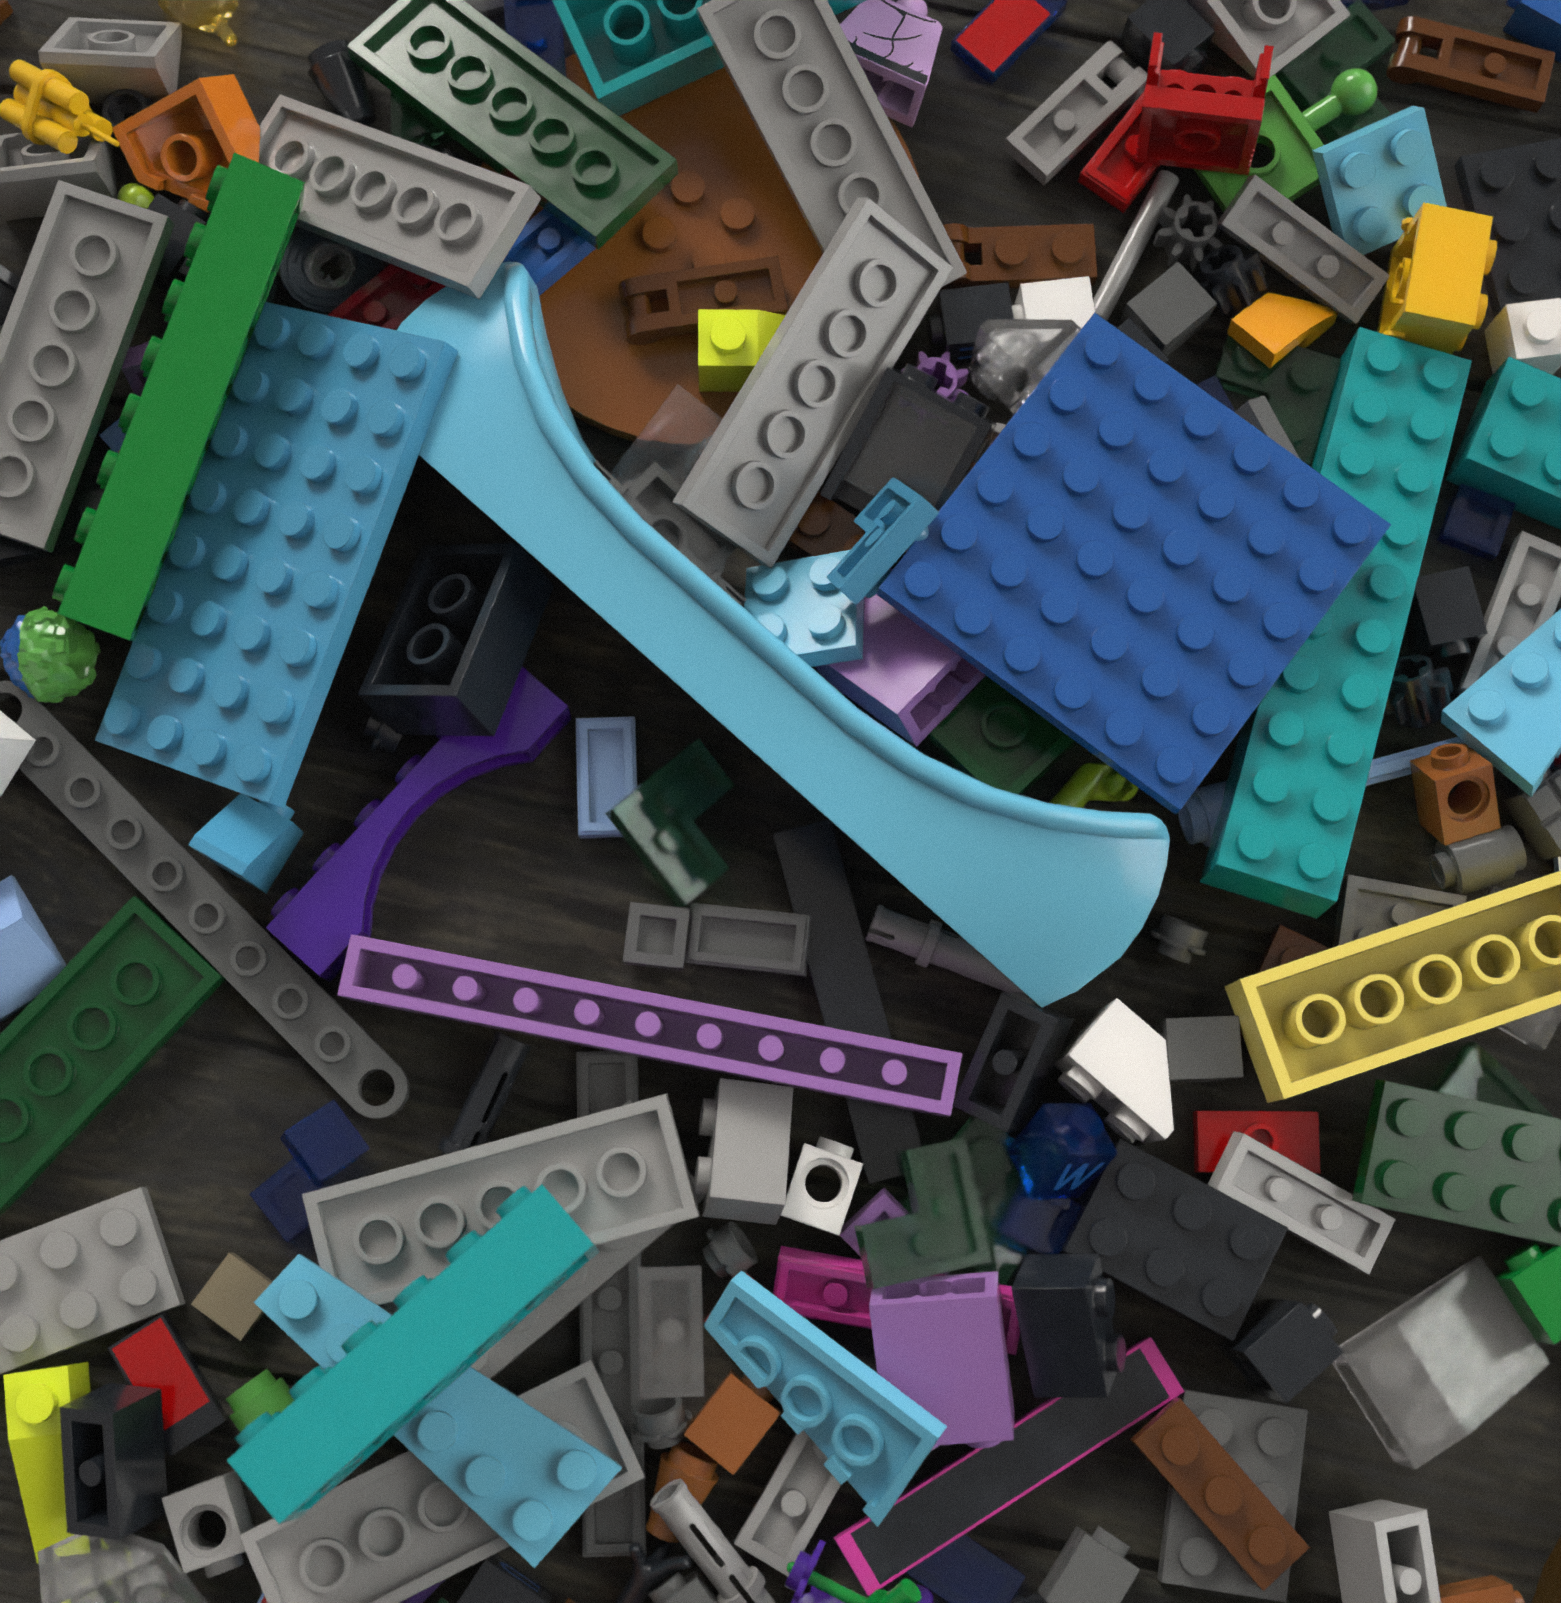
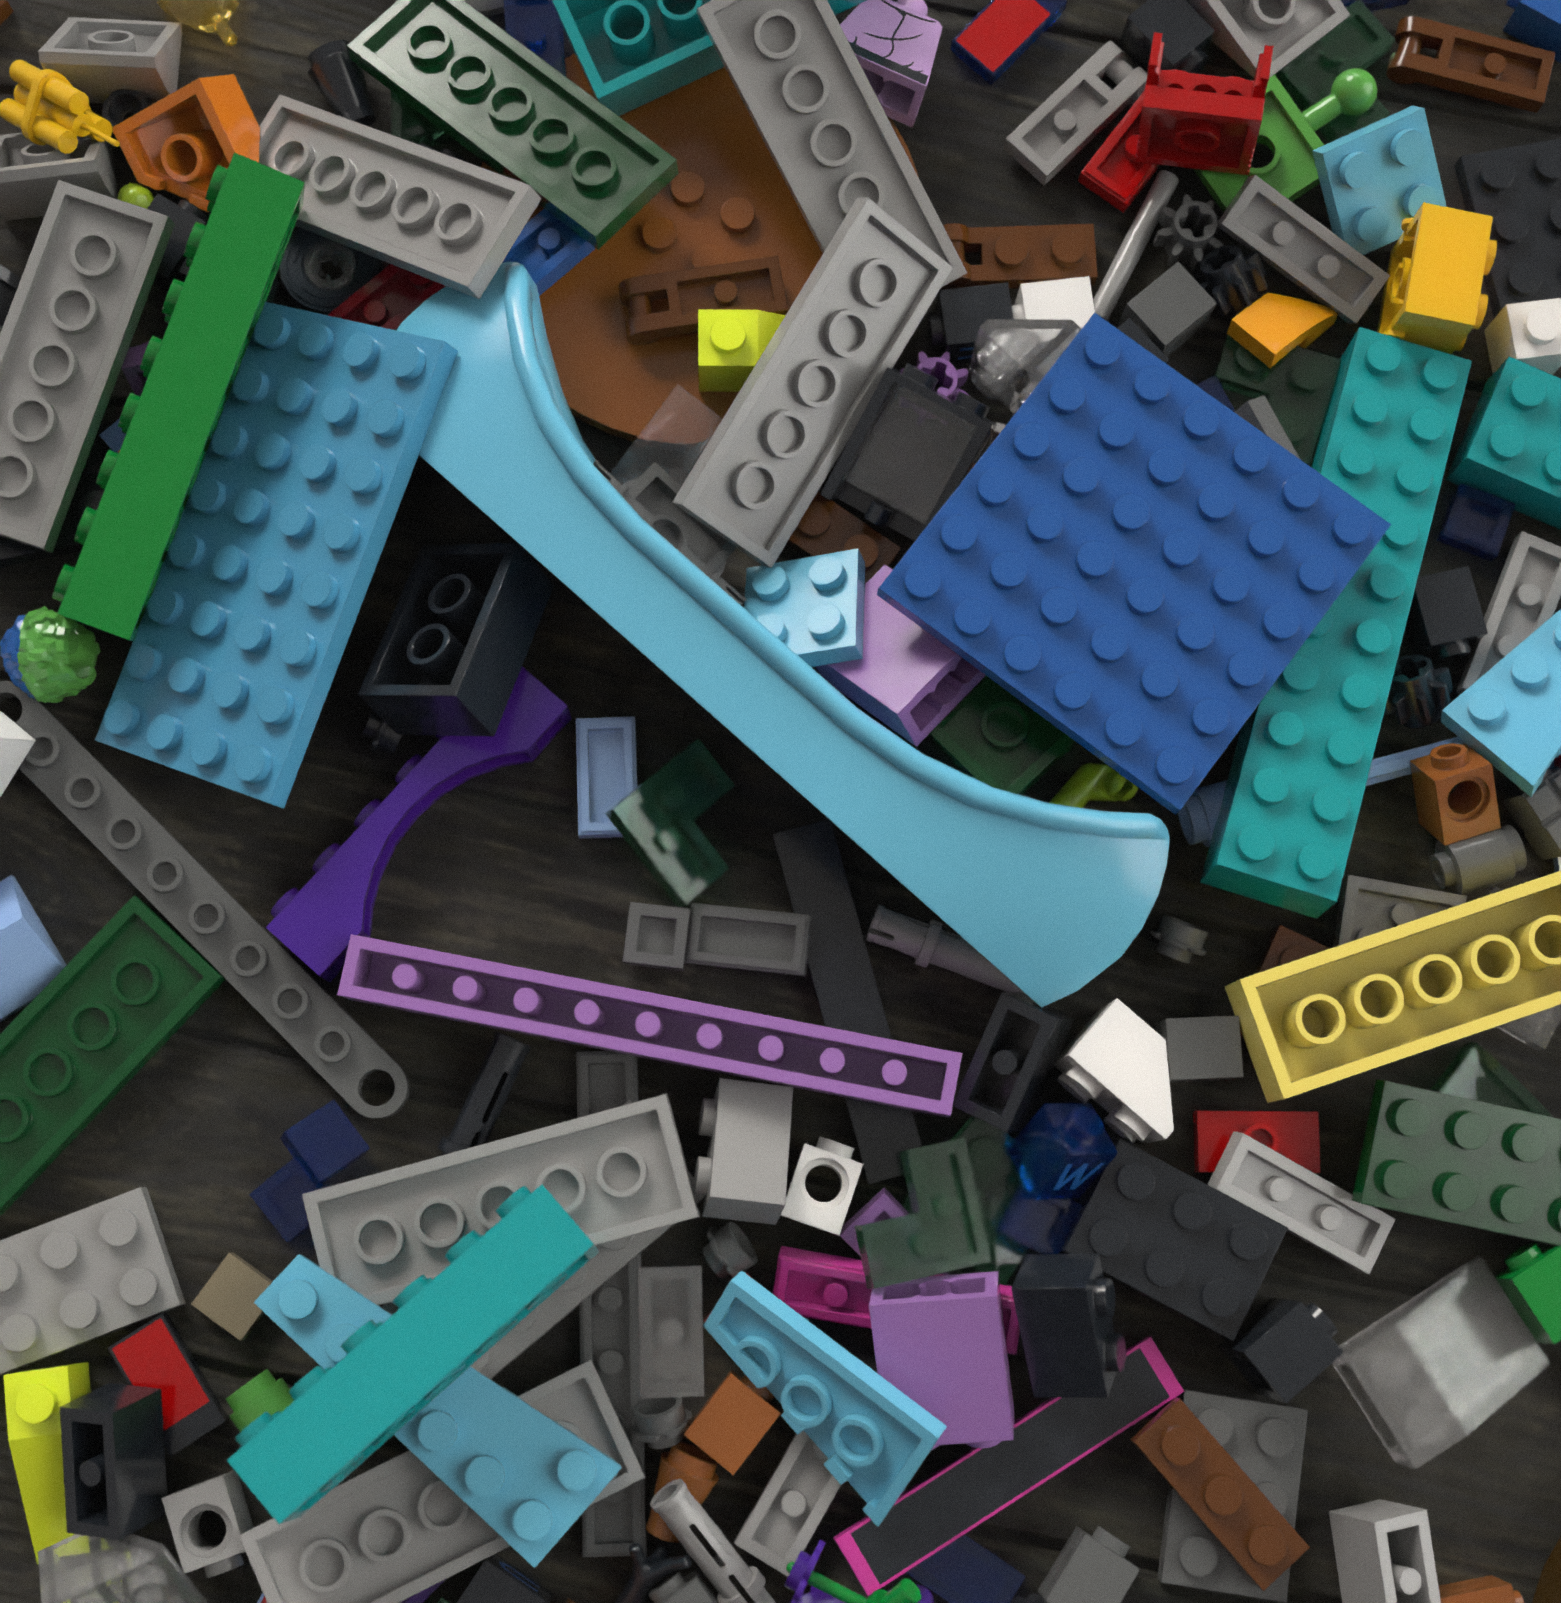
(249, 840): dark azure slope -> none
(891, 526): dark azure plate -> none

